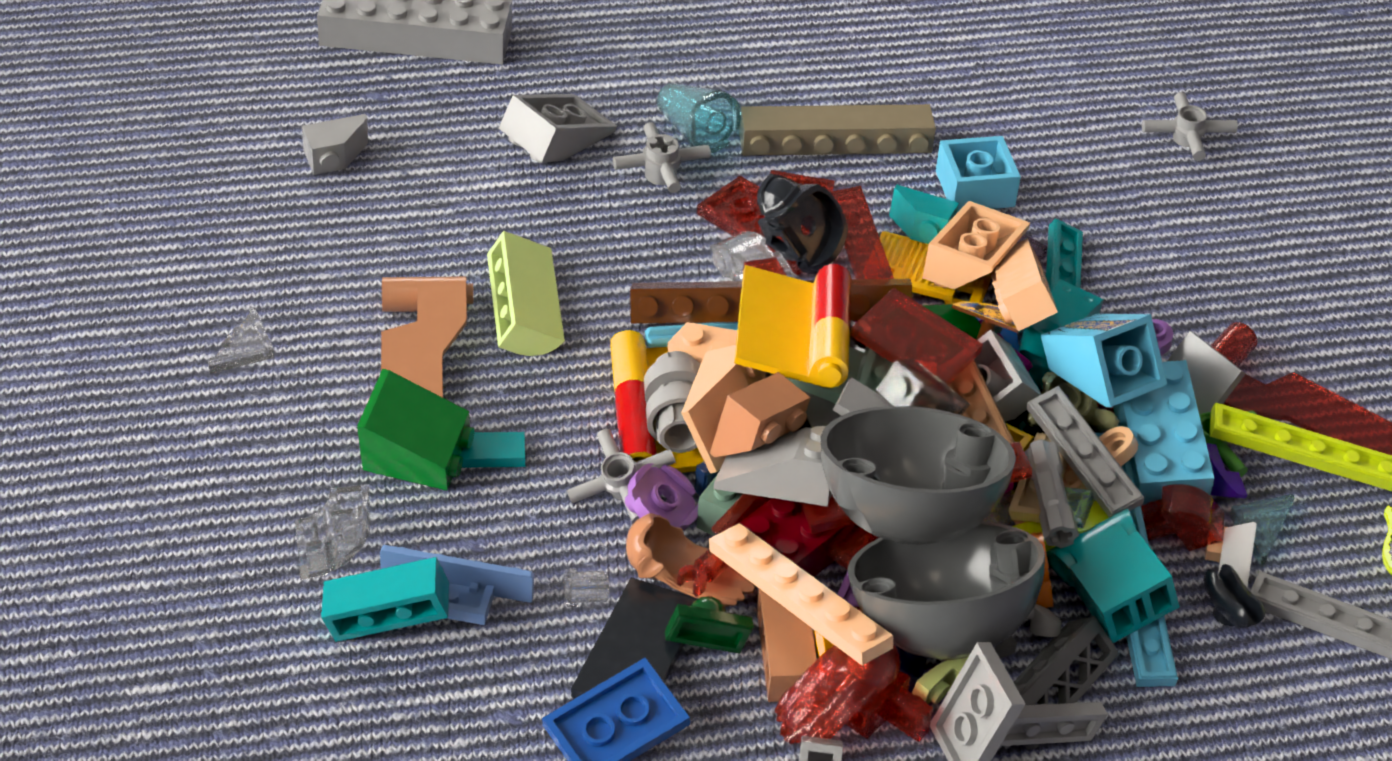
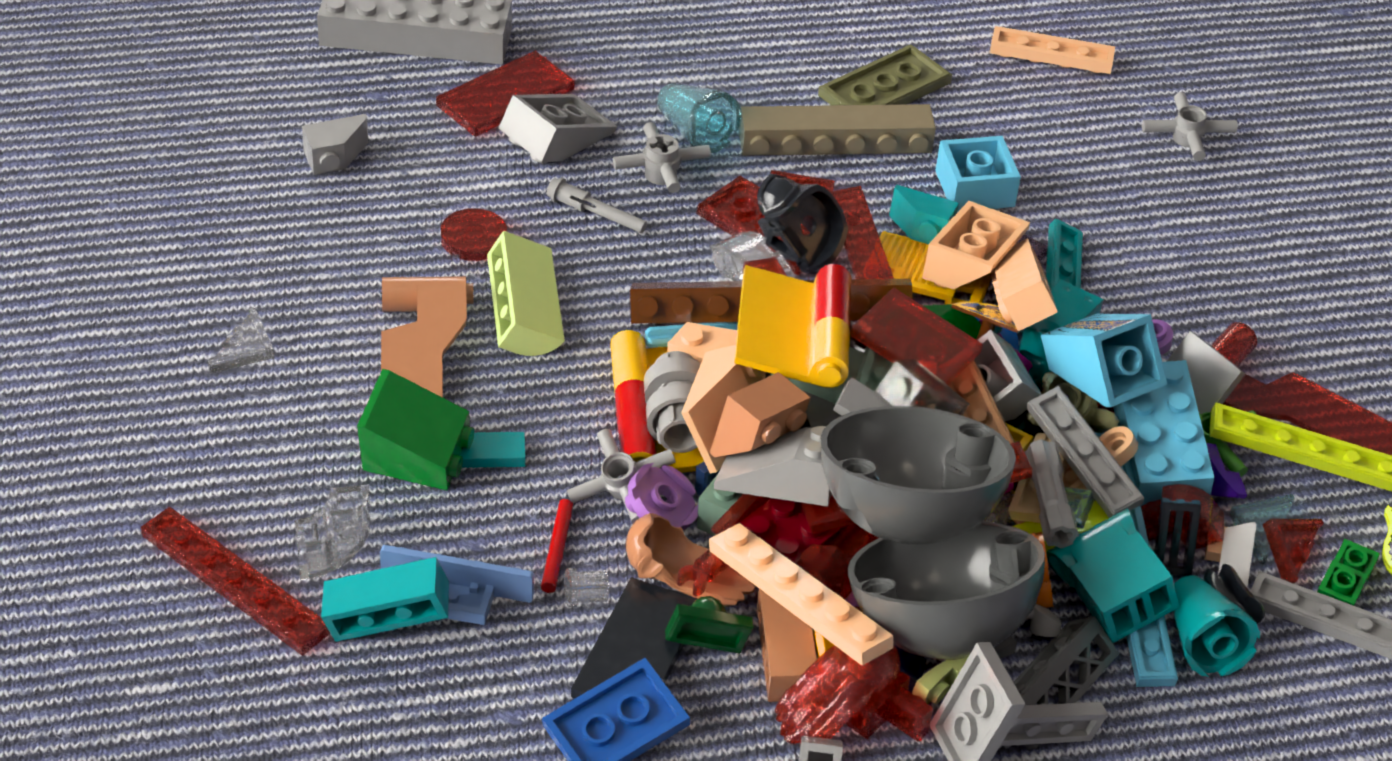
(236, 580): none -> clear red tile
(471, 233): none -> clear red tile
(484, 100): none -> clear red tile
(557, 546): none -> red bar
(562, 191): none -> light grey pin
(828, 567): none -> clear red brick
(888, 80): none -> olive tile
(1052, 50): none -> light nougat plate
(1179, 507): none -> black tile
(1210, 631): none -> teal cone
(1291, 543): none -> clear red tile
(1349, 572): none -> green slope

